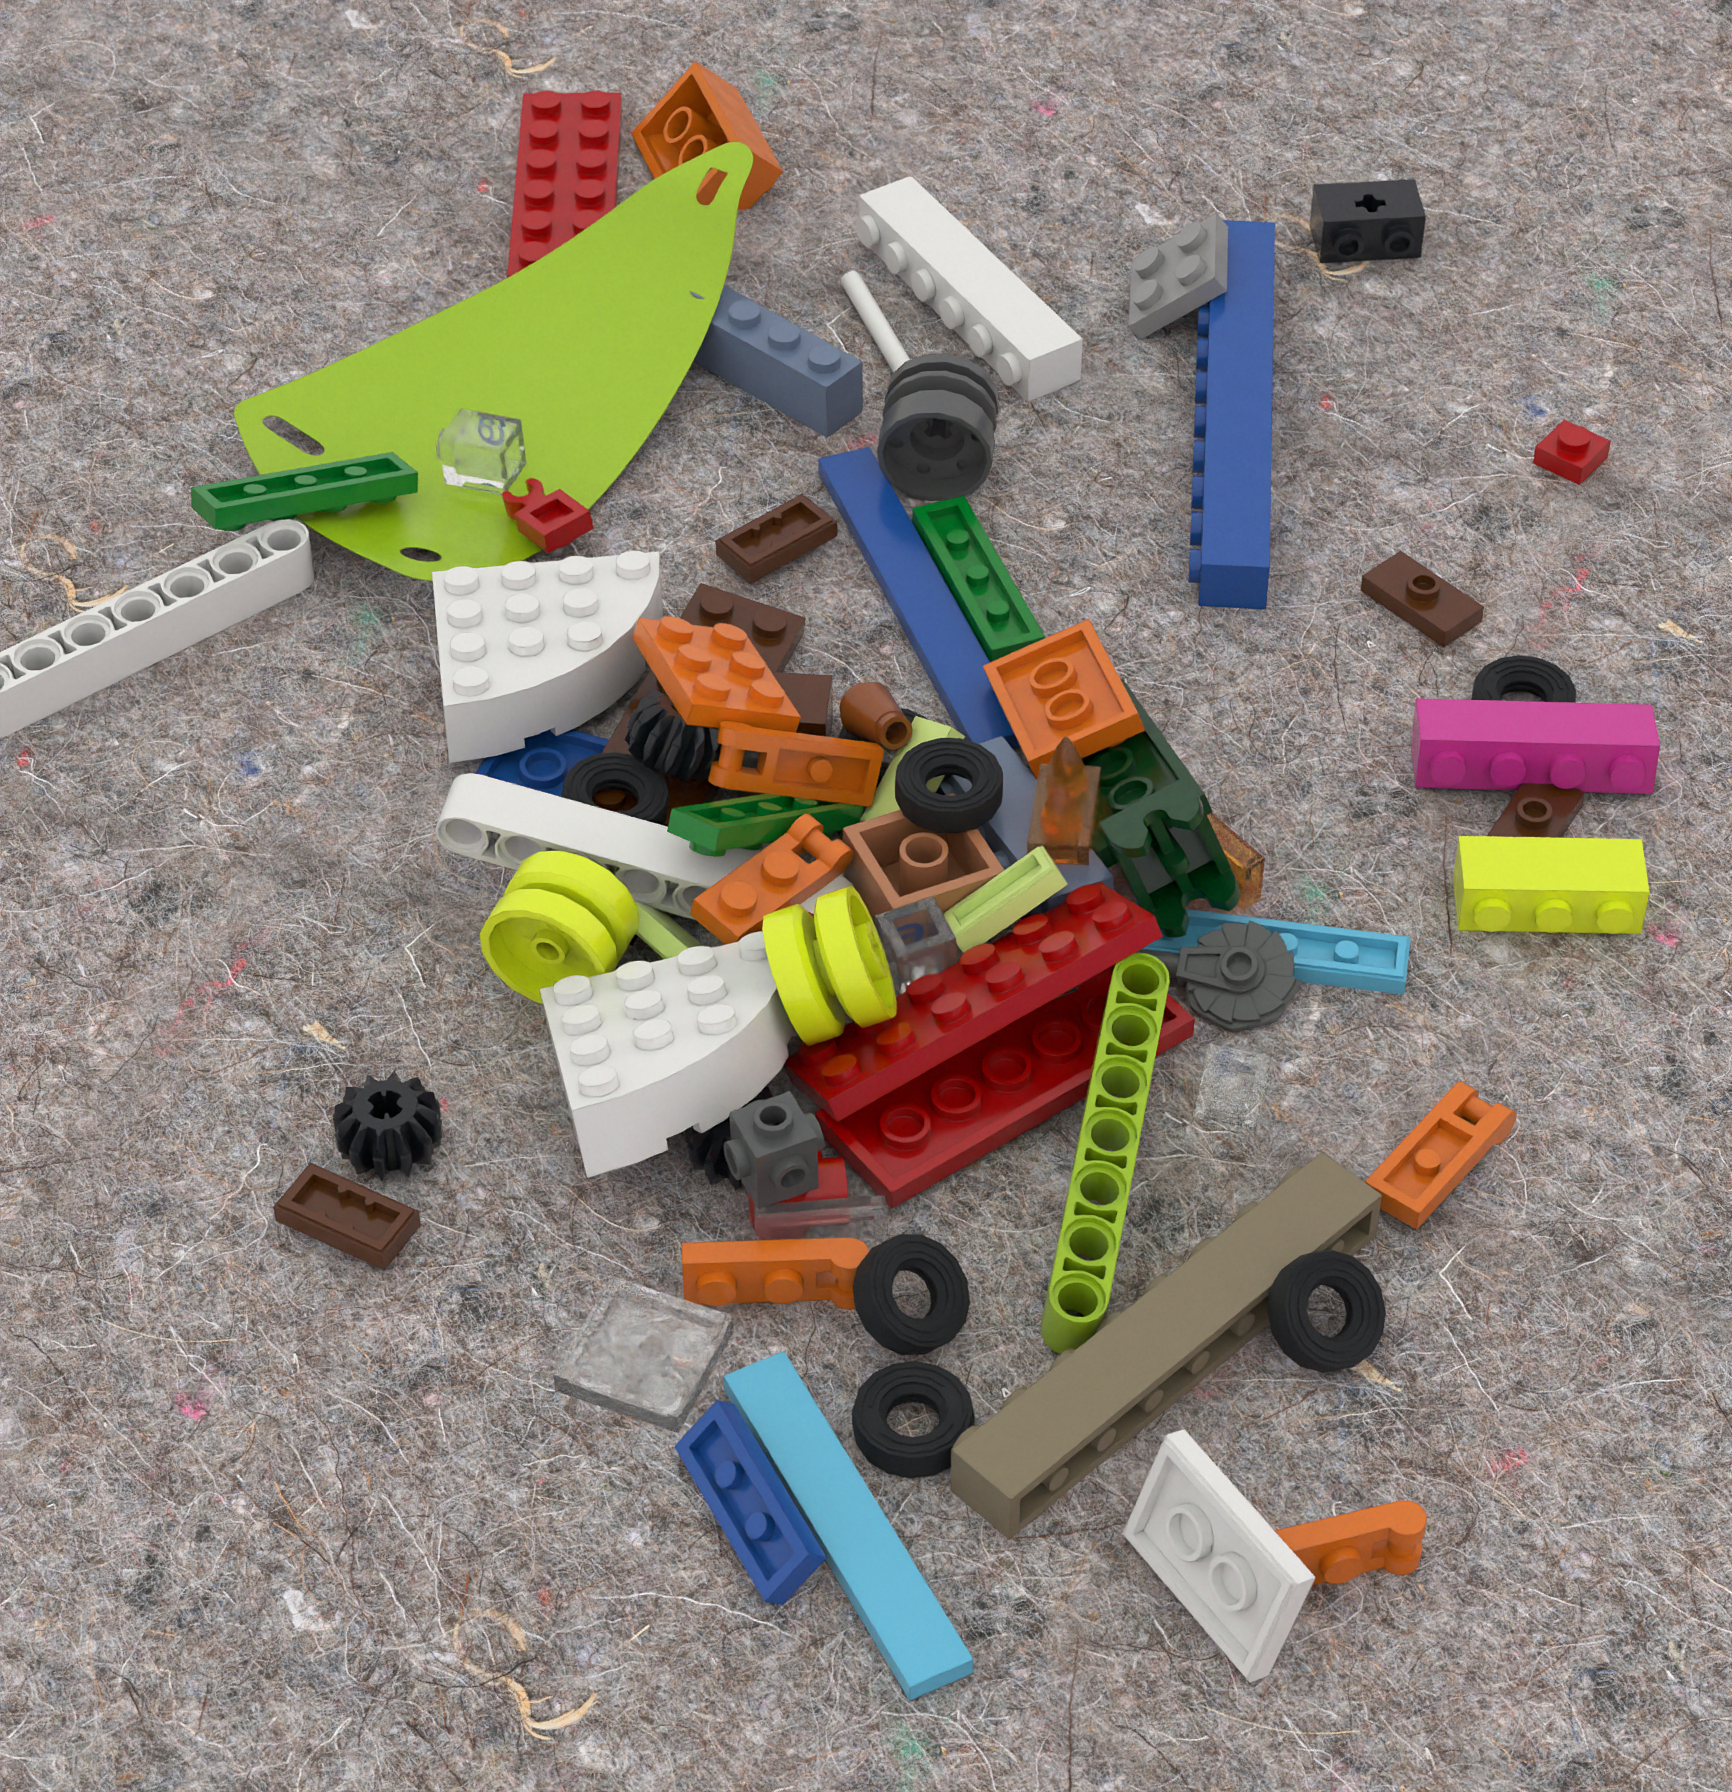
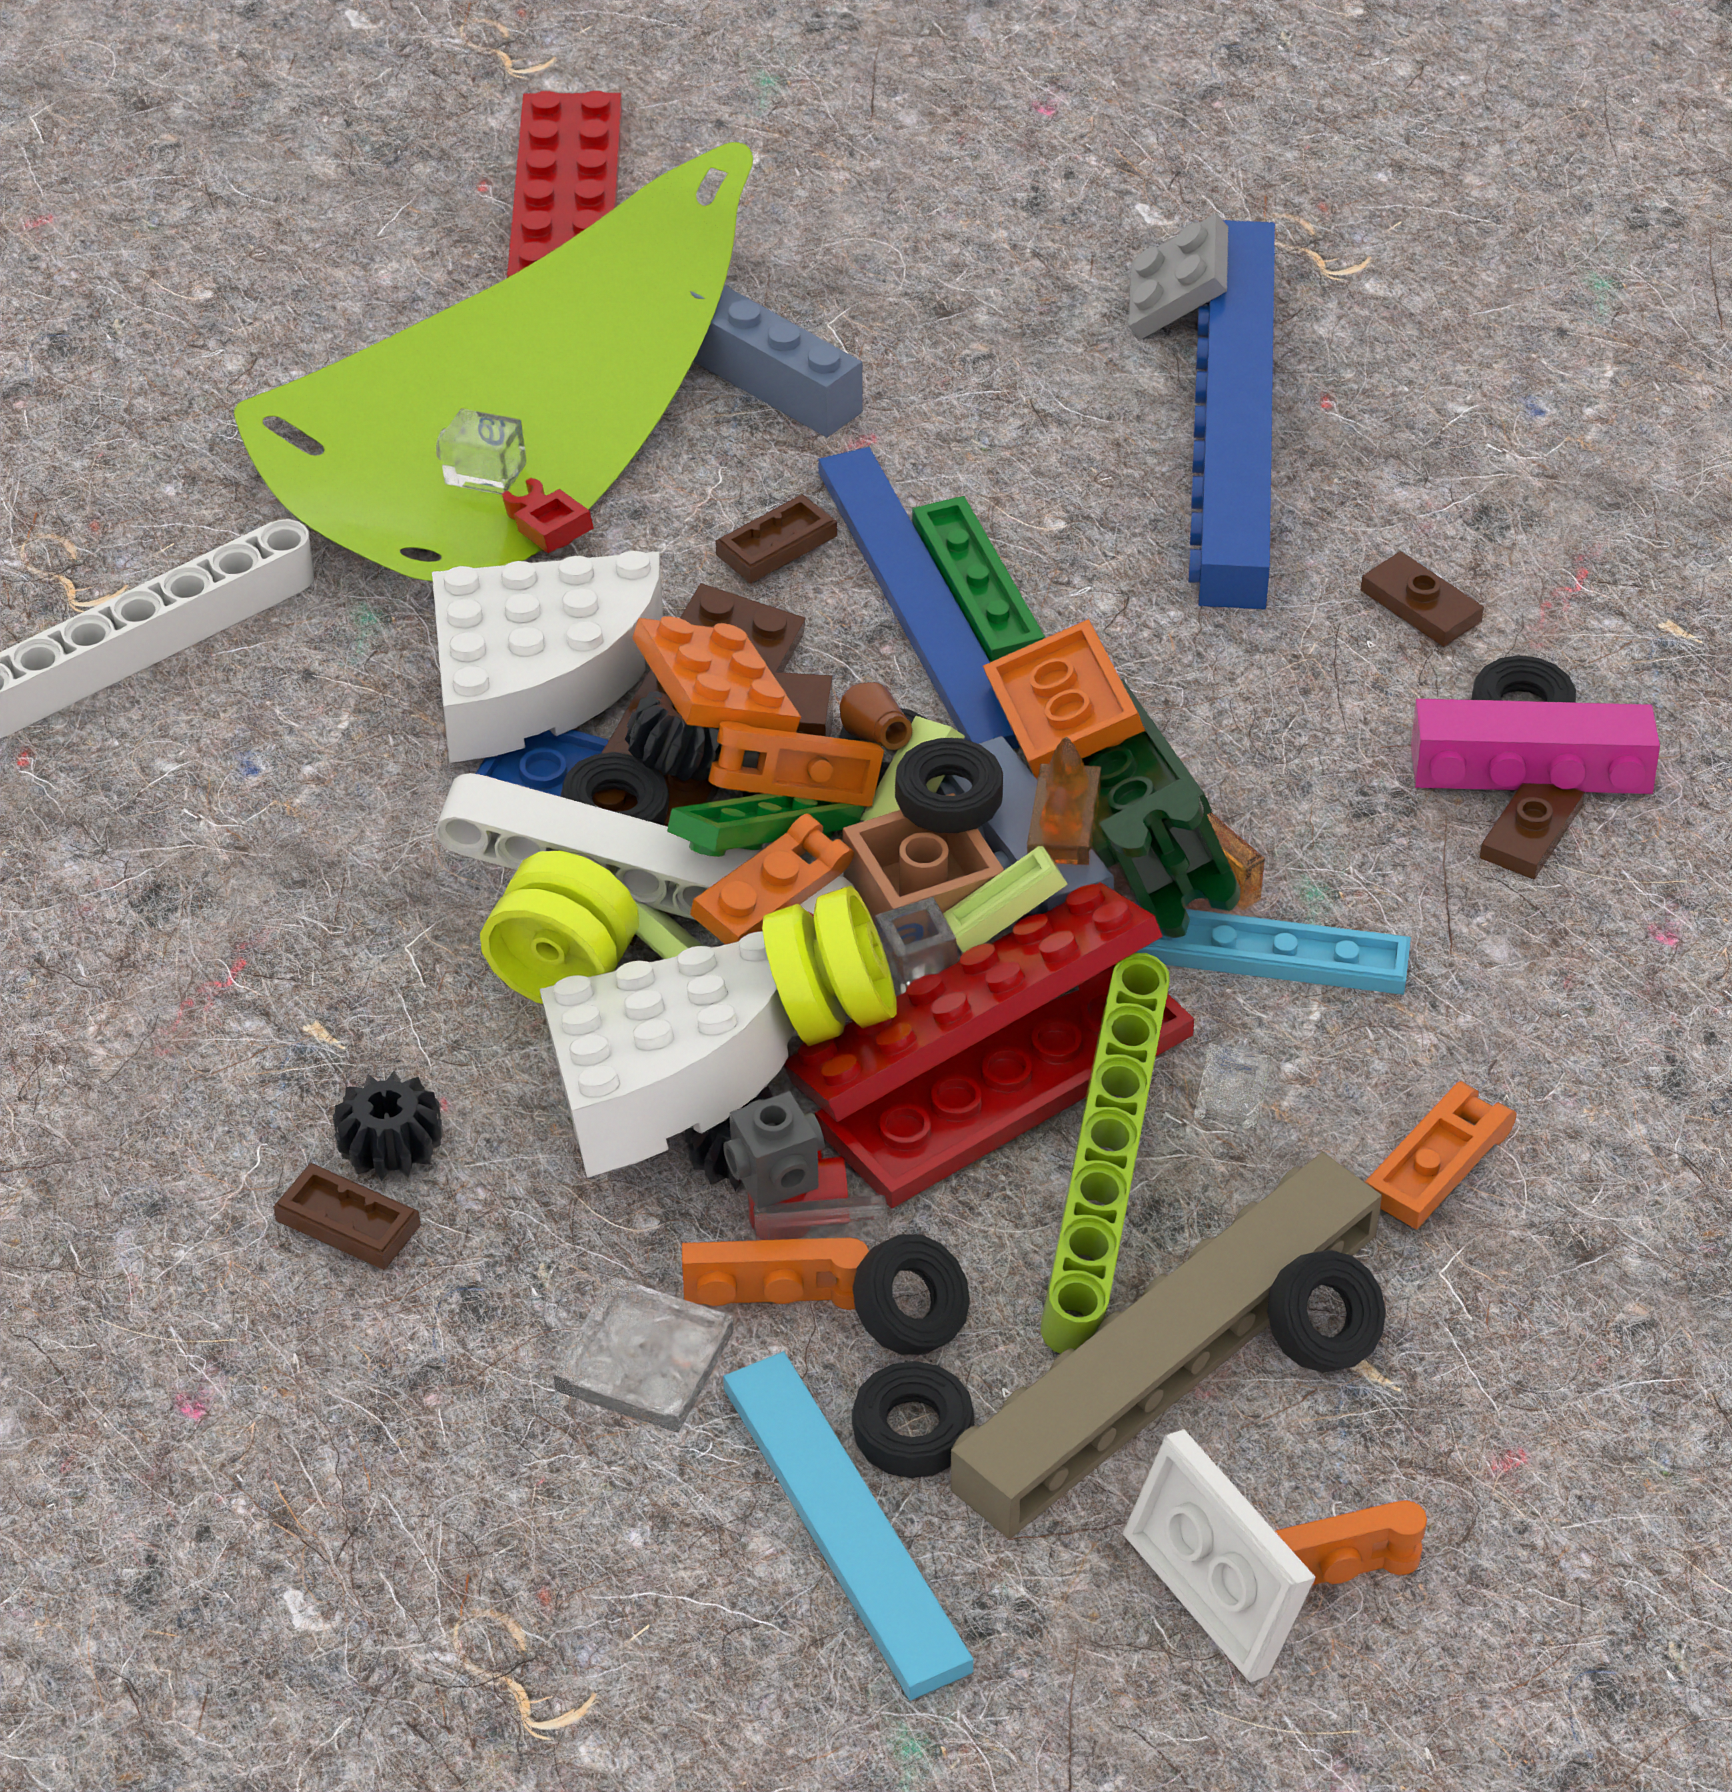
(304, 490): green plate -> none
(697, 117): orange slope -> none
(750, 1502): blue plate -> none
(874, 320): white bar -> none
(938, 427): dark grey wheel -> none
(970, 289): white brick -> none
(1235, 975): dark grey piece -> none
(1367, 221): black brick -> none
(1550, 884): neon yellow brick -> none
(1571, 452): red plate -> none

